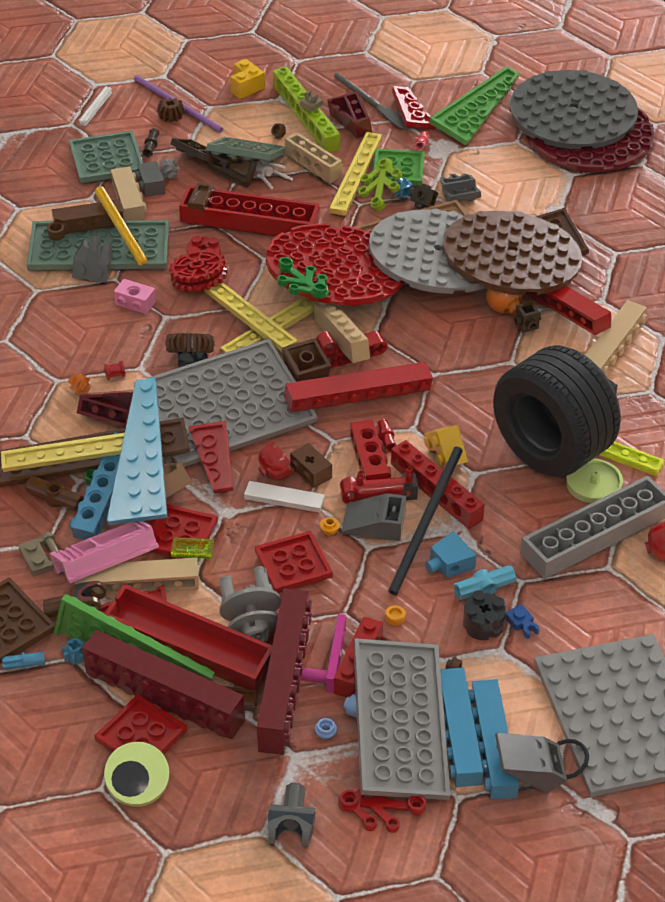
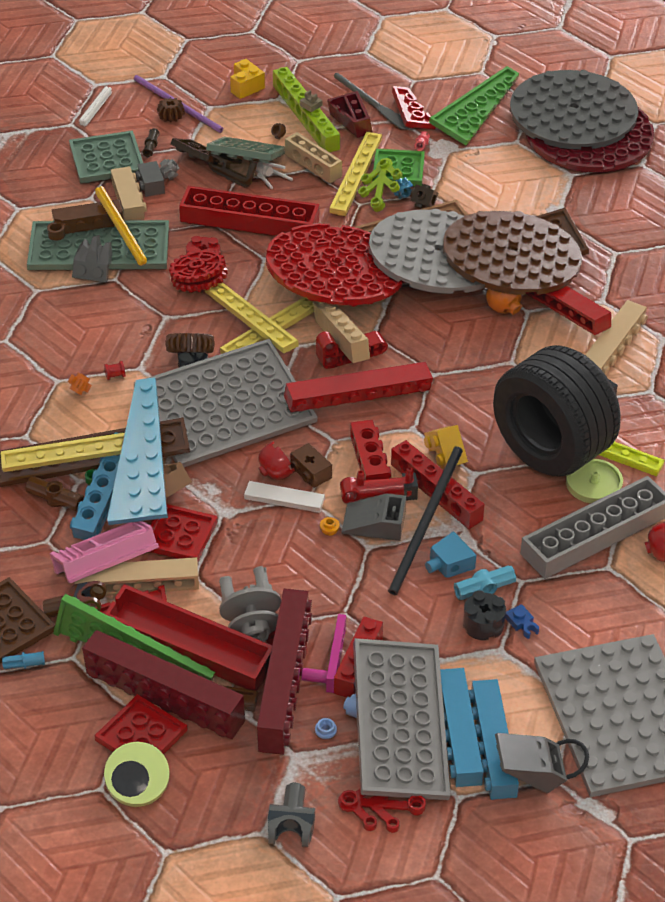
(35, 555): dark tan plate -> none
(73, 651): dark azure gear -> none
(106, 406): dark red wedge -> none
(135, 296): bright pink brick -> none
(192, 548): clear neon green plate -> none
(200, 196): reddish brown tile -> none
(214, 451): red wing -> none
(293, 561): red plate -> none
(306, 360): reddish brown slope -> none
(318, 289): green plant -> none
(386, 434): red pin -> none
(395, 615): light orange tile -> none
(453, 663): reddish brown plate -> none
(460, 188): dark grey plate -> none
(527, 317): dark brown brick -> none

